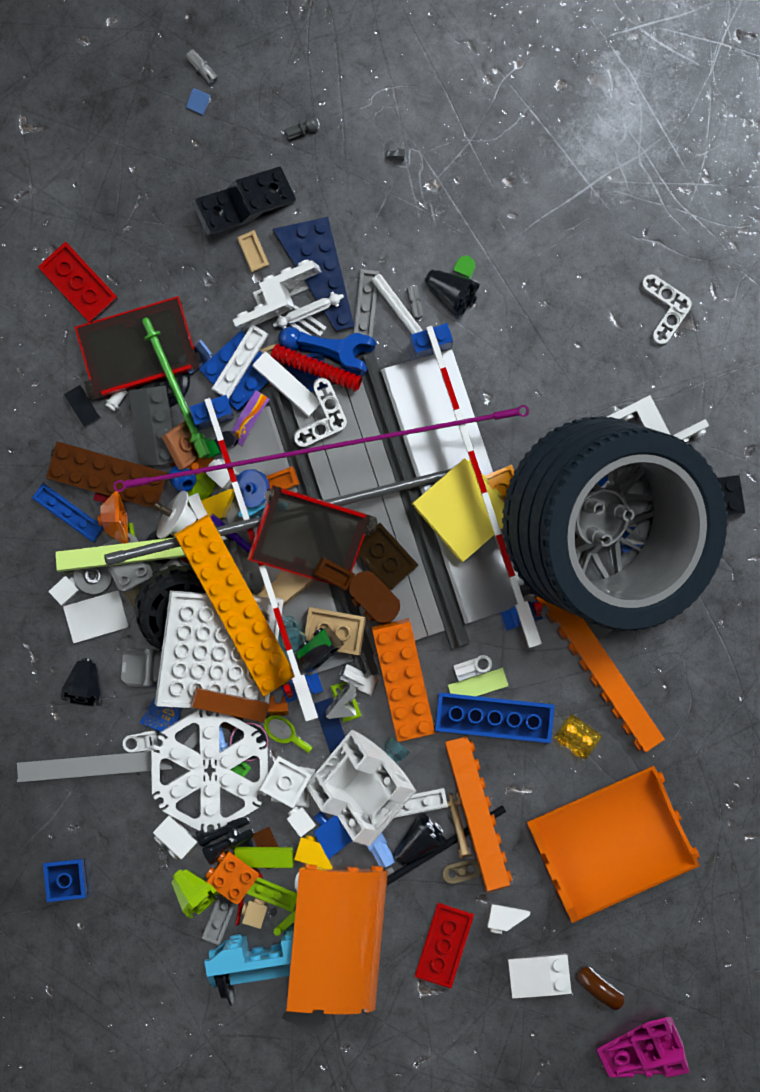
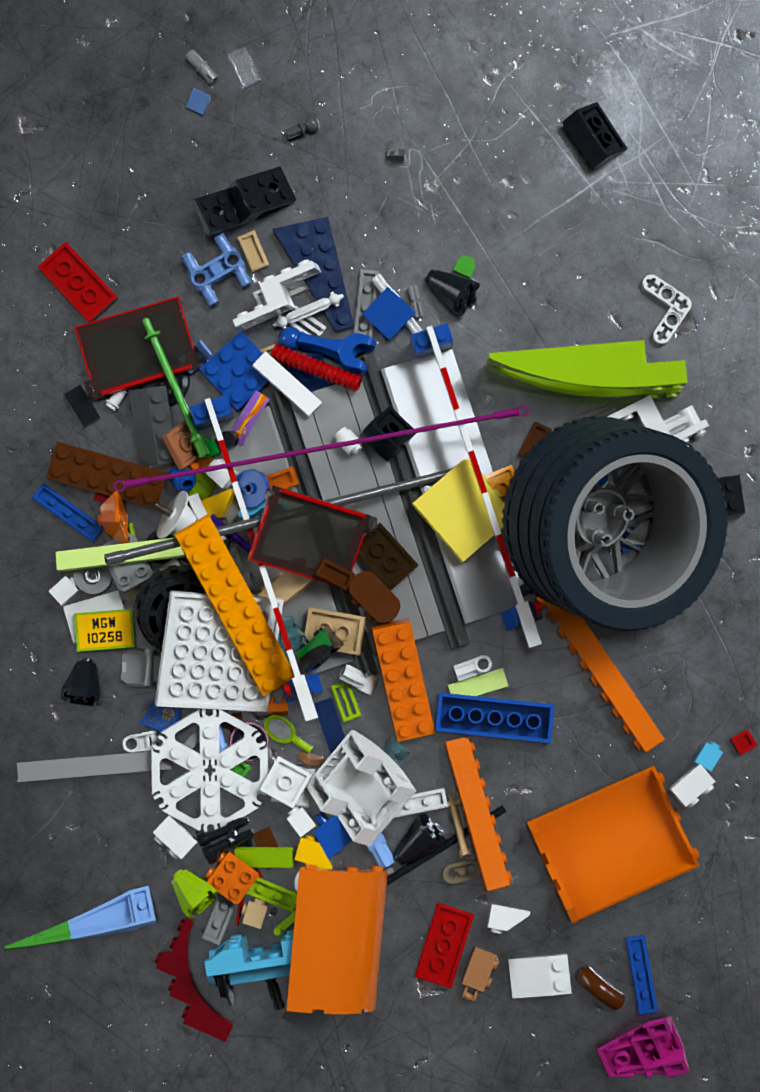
(65, 880): blue brick -> none
(104, 630): none -> yellow tile
(118, 915): none -> light blue plate
(176, 963): none -> dark red arch
(216, 270): none -> medium blue piece
(229, 704): dark orange tile -> none
(240, 361): white tile -> none
(244, 67): none -> clear tile
(275, 994): none -> dark grey axle
(310, 759): none -> medium nougat tile
(326, 421): white beam -> none
(339, 706): light grey slope -> none
(347, 435): none -> white brick
(387, 422): none -> black slope
(389, 313): none -> blue tile
(478, 972): none -> medium nougat brick
(536, 432): none -> reddish brown tile
(578, 736): clear yellow bracket -> none
(592, 370): none -> lime windscreen
(594, 135): none -> black slope
(641, 974): none -> blue tile
(683, 420): none -> white piece
(691, 785): none -> white brick
(708, 756): none -> medium azure brick
(743, 742): none -> red plate

